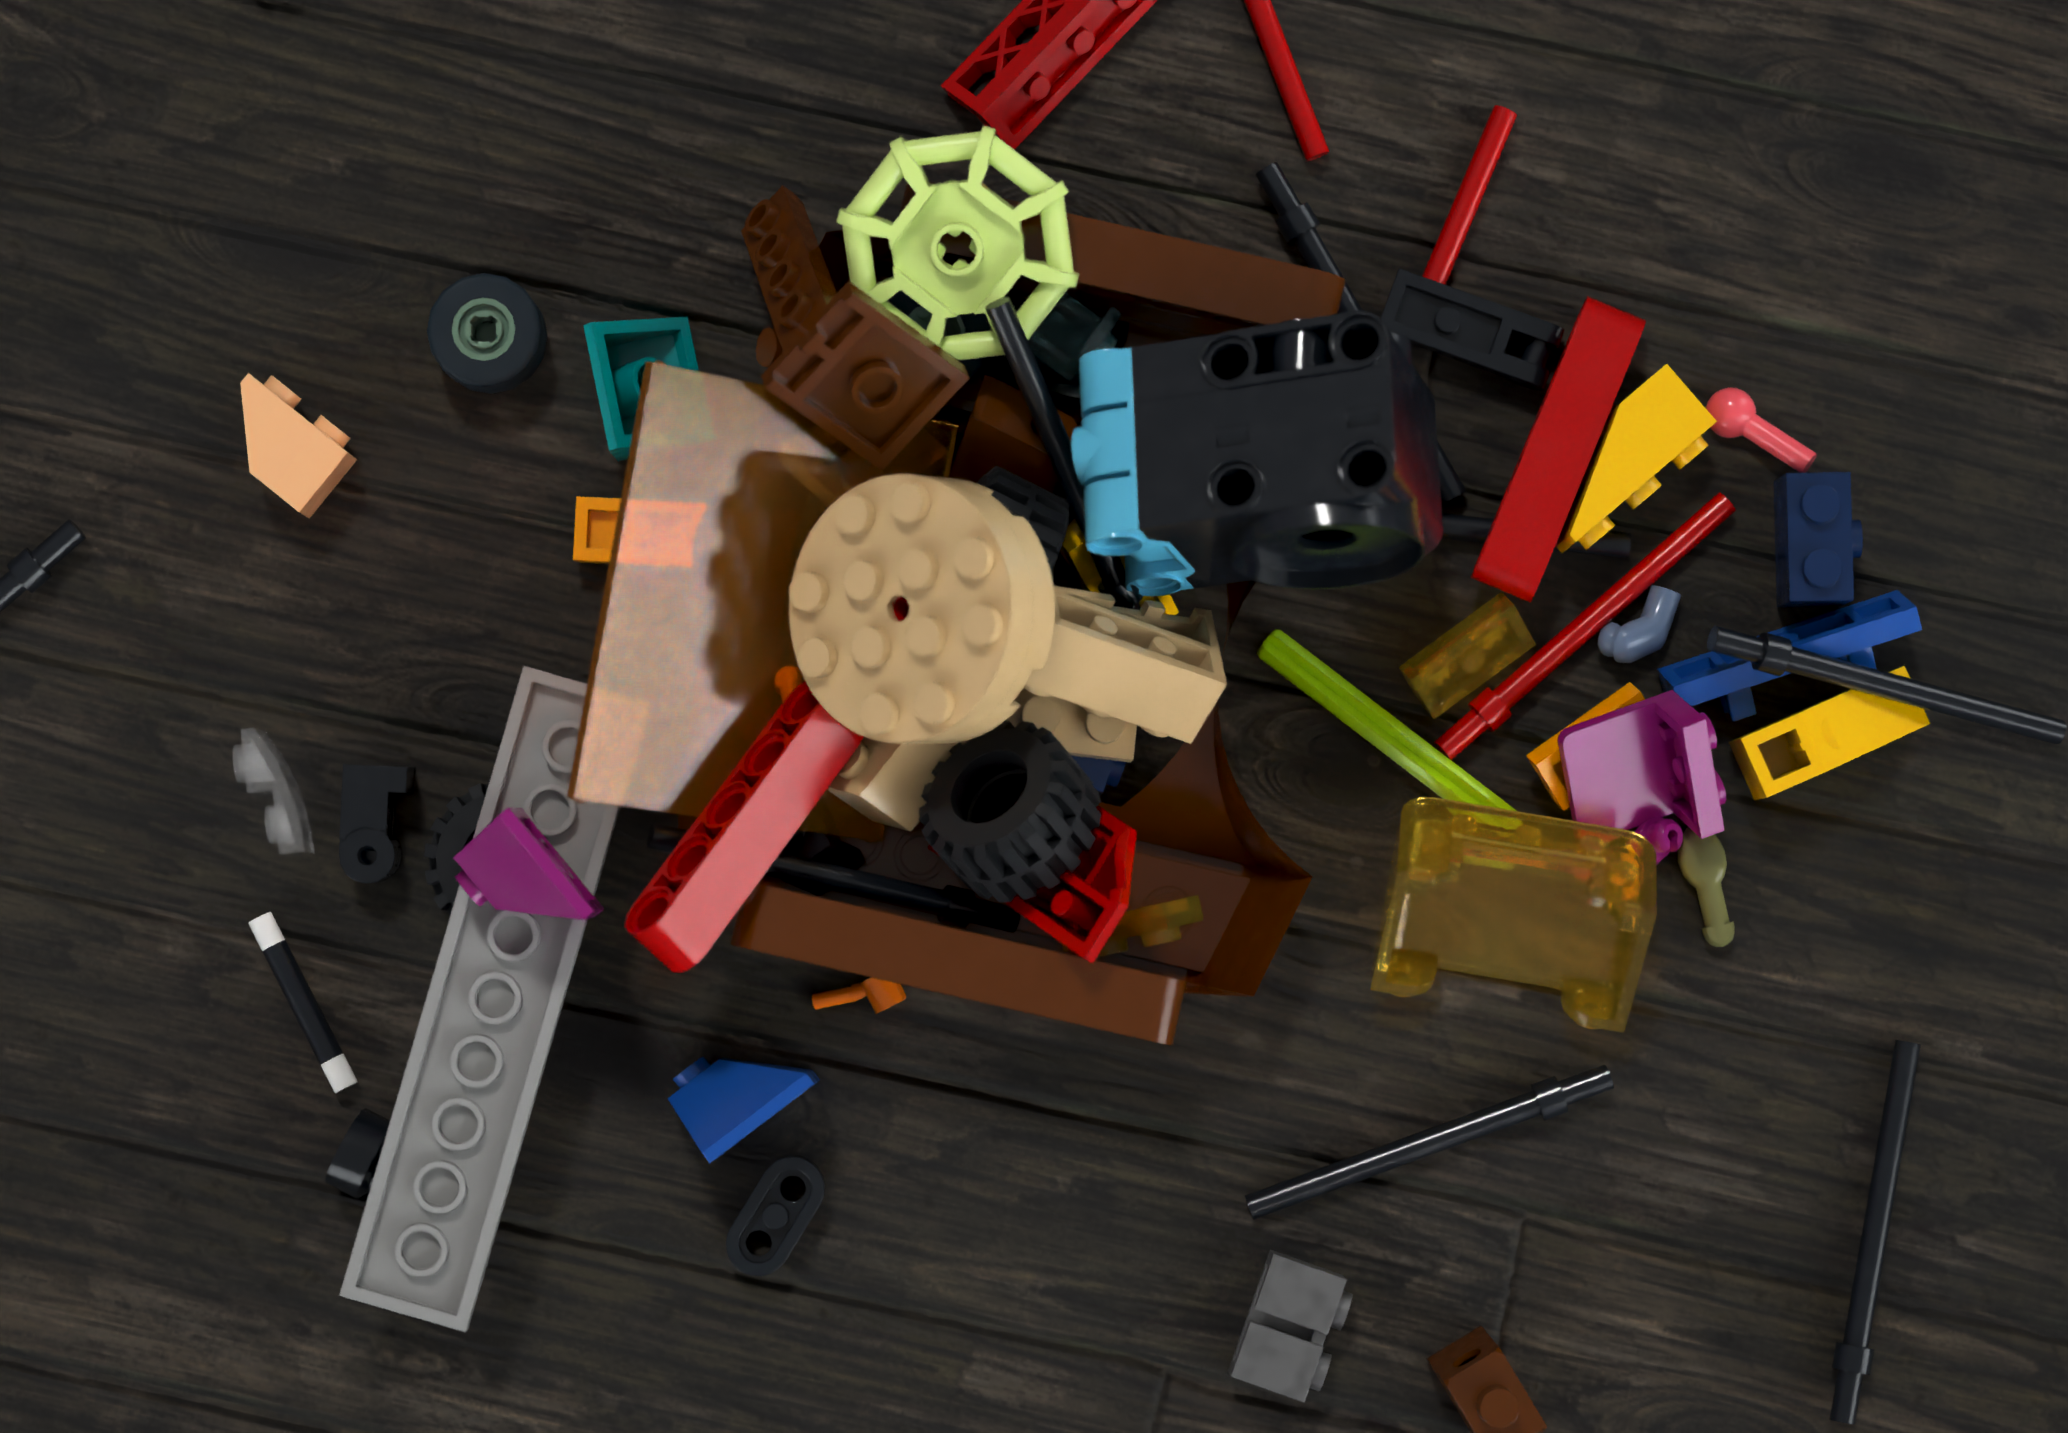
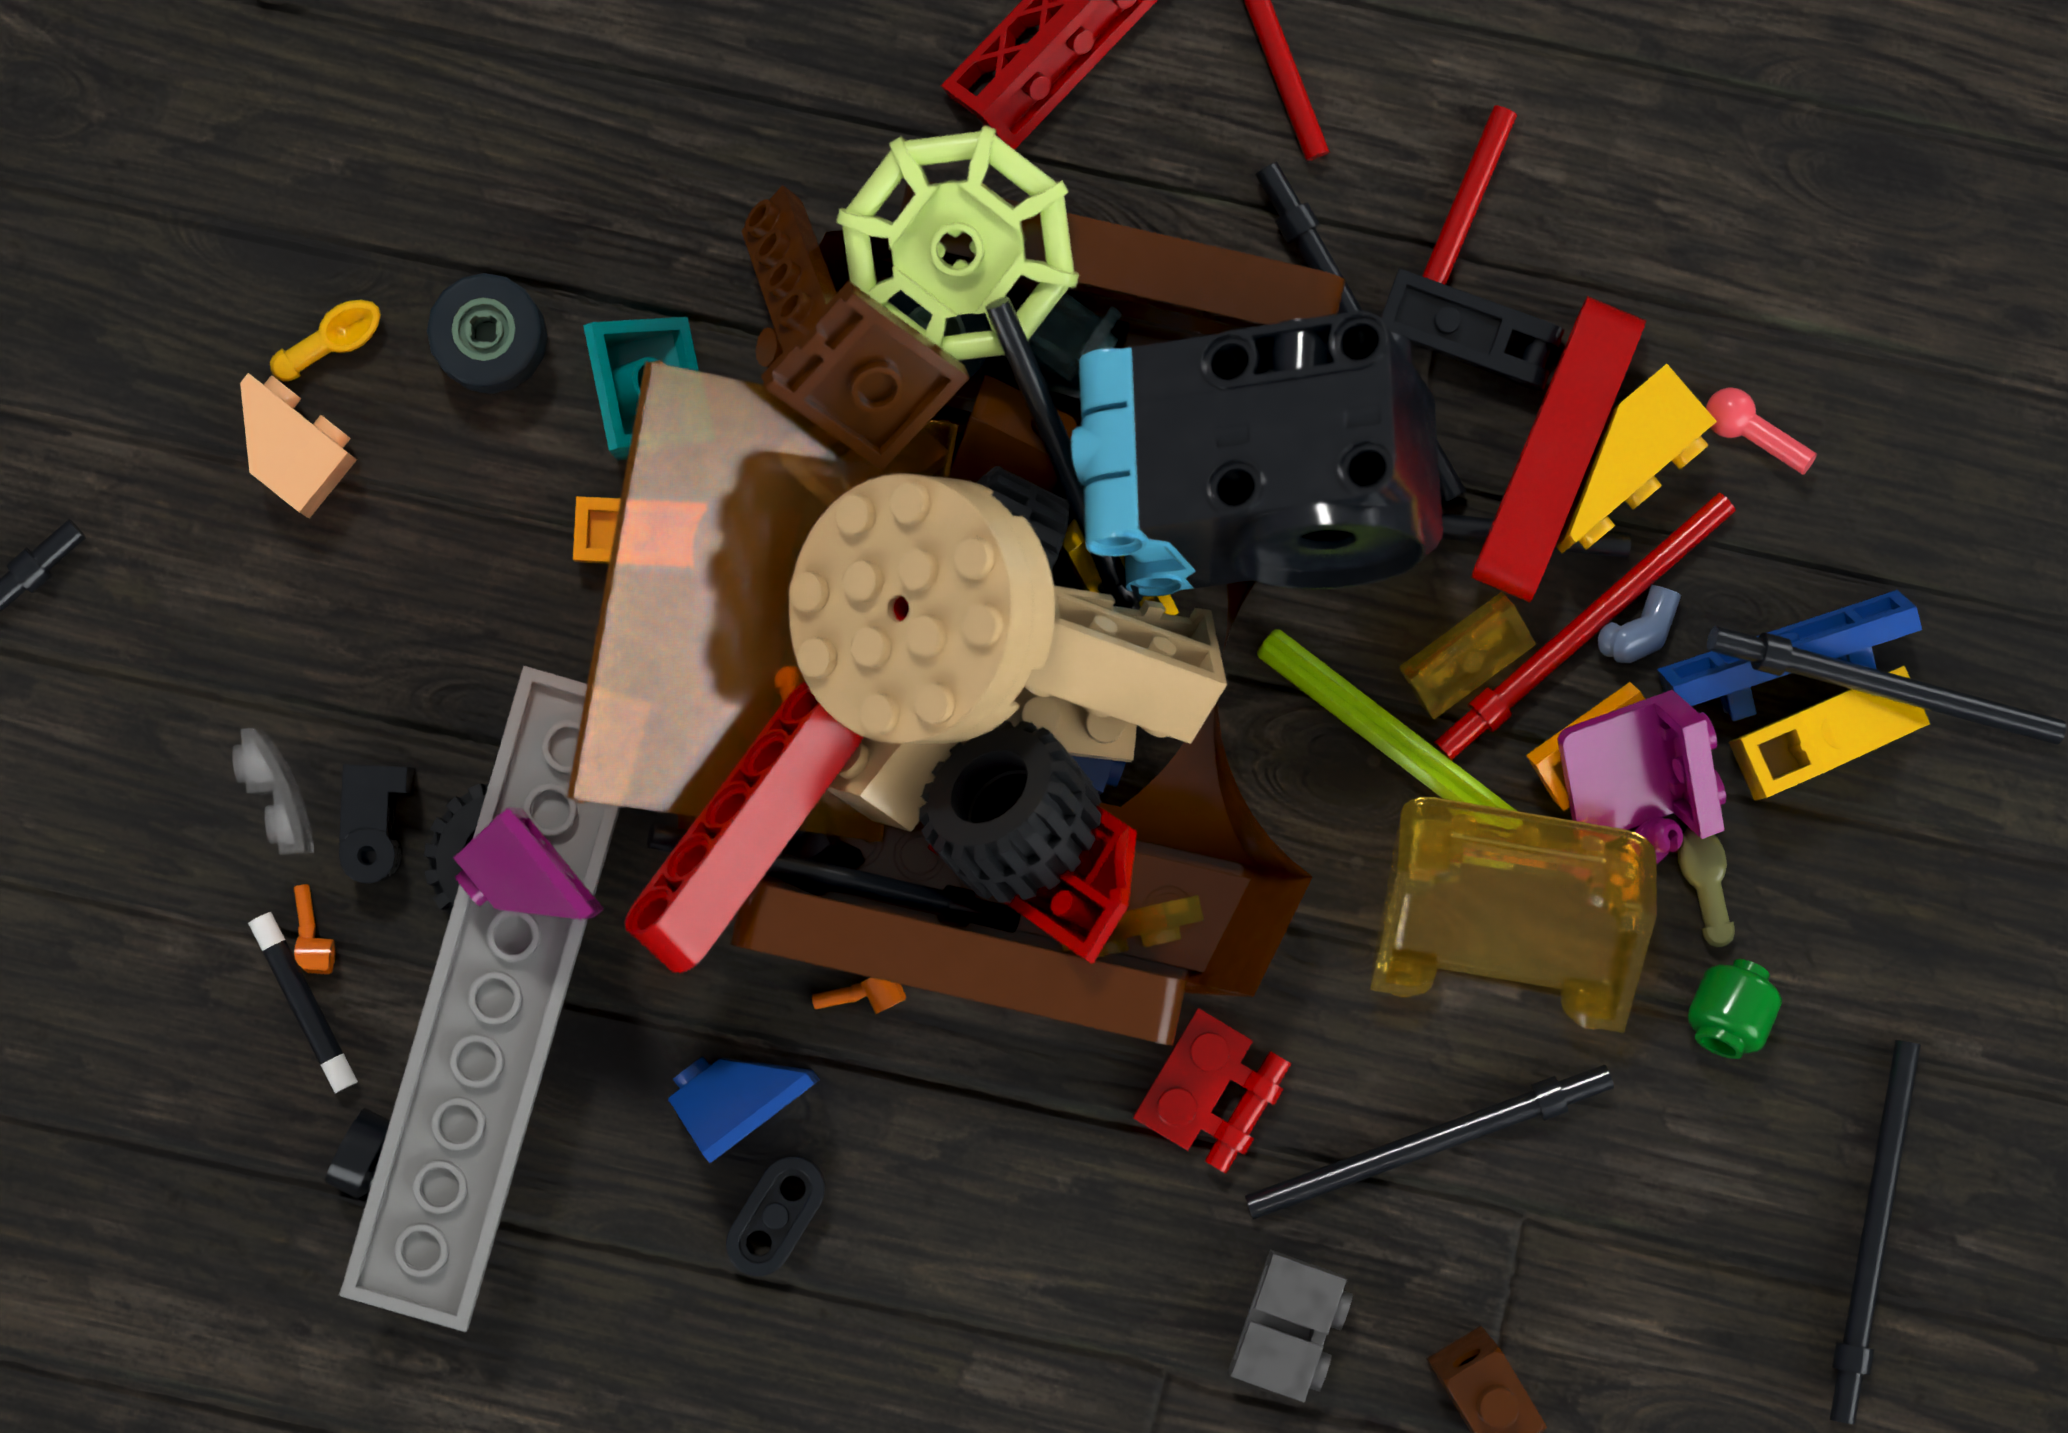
(311, 953): none -> orange hand
(340, 331): none -> yellow piece
(1193, 1082): none -> red plate
(1734, 1009): none -> green head
(1815, 539): dark blue brick -> none

